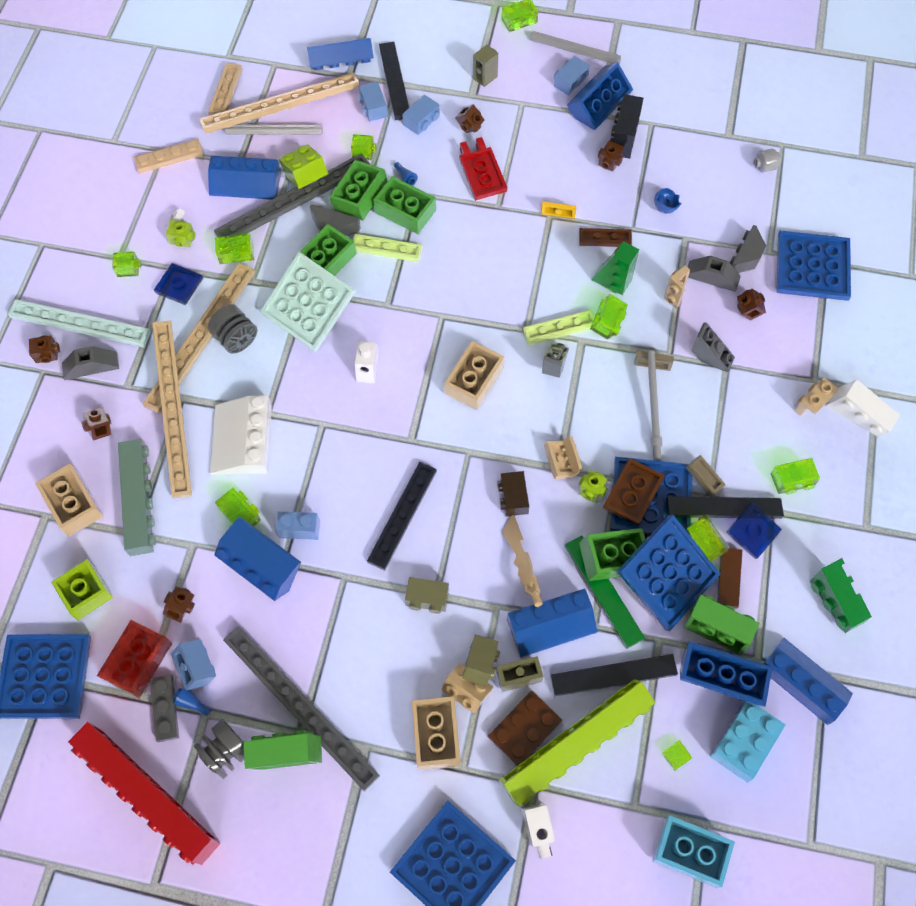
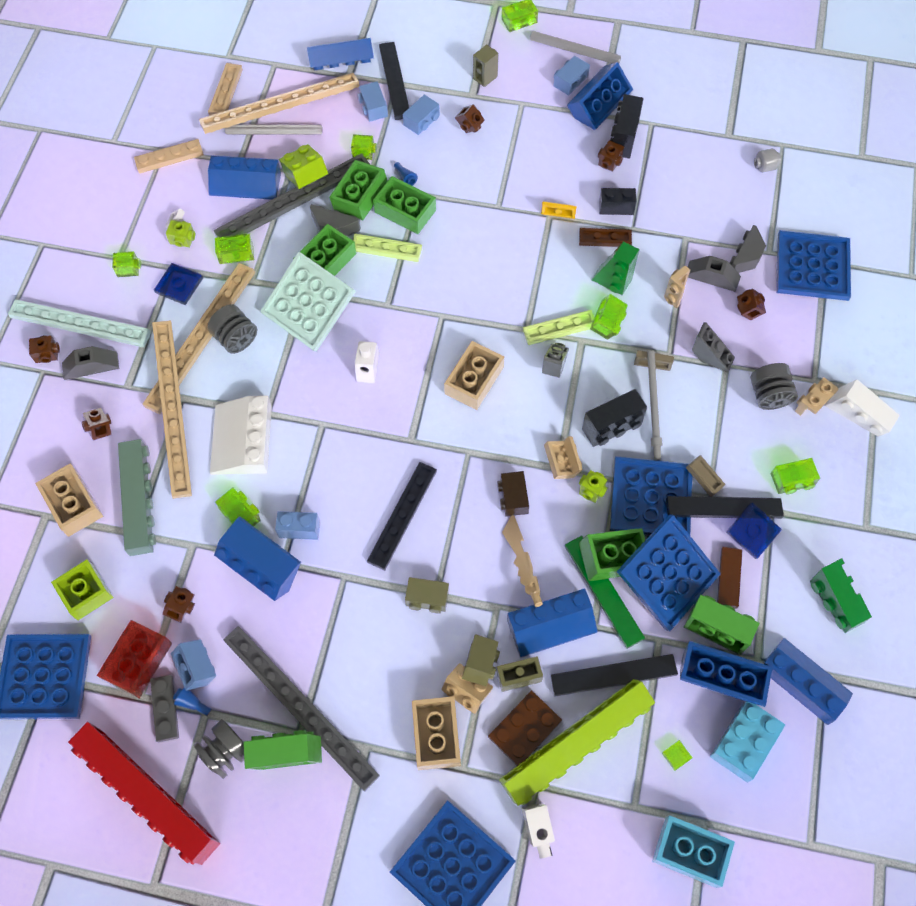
(482, 170): red tile -> none
(614, 418): none -> black brick
(617, 201): none -> black brick
(633, 492): reddish brown plate -> none
(667, 201): blue hair -> none
(708, 537): clear neon green brick -> none
(773, 386): none -> dark grey wheel

